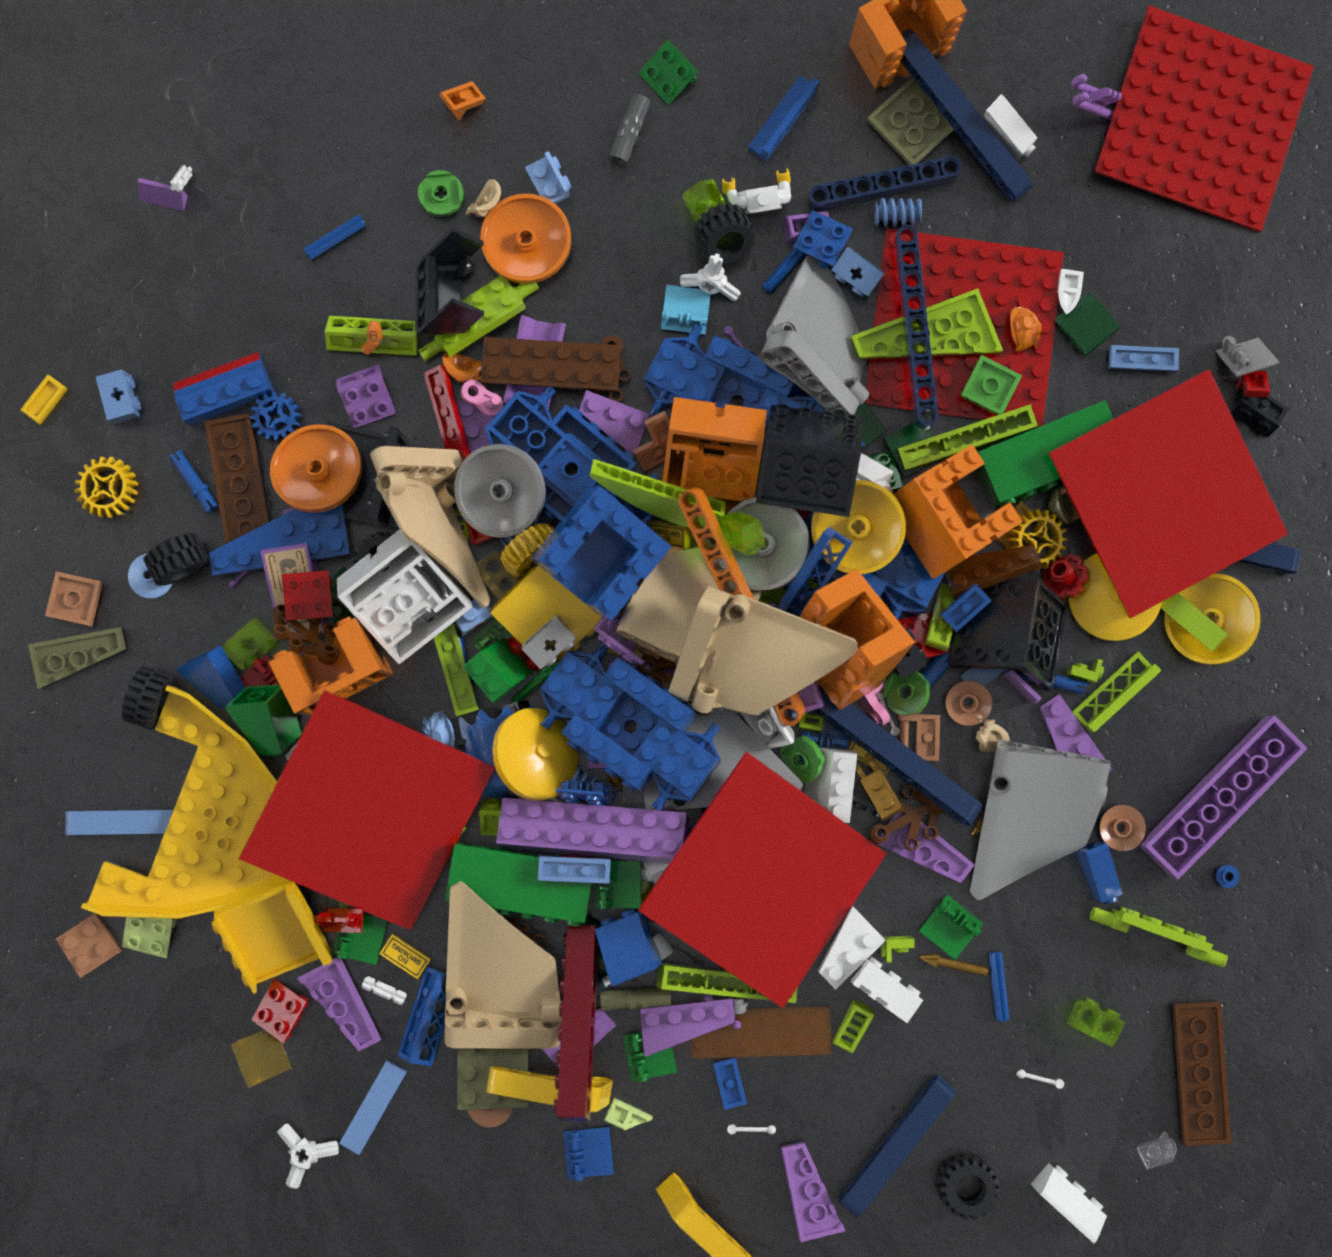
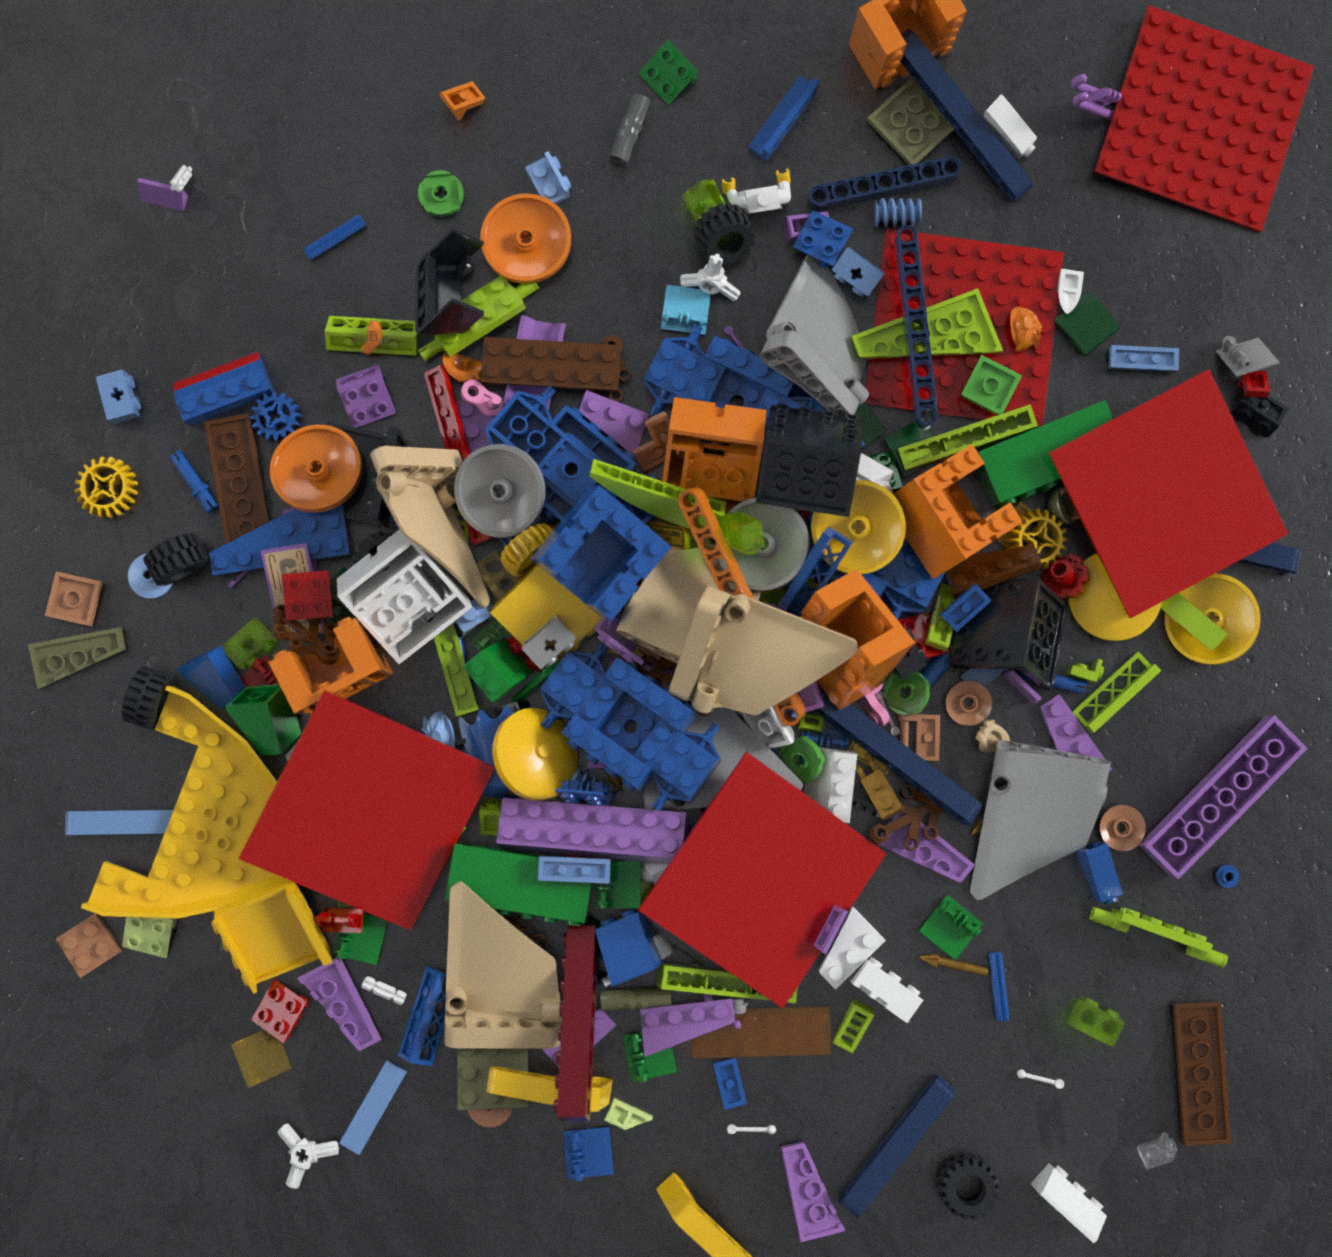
(44, 399): yellow tile -> none
(405, 956): yellow tile -> none
(486, 200): tan hat -> none
(783, 270): blue axle -> none
(830, 929): none -> medium lavender slope
(898, 943): lime bracket -> none

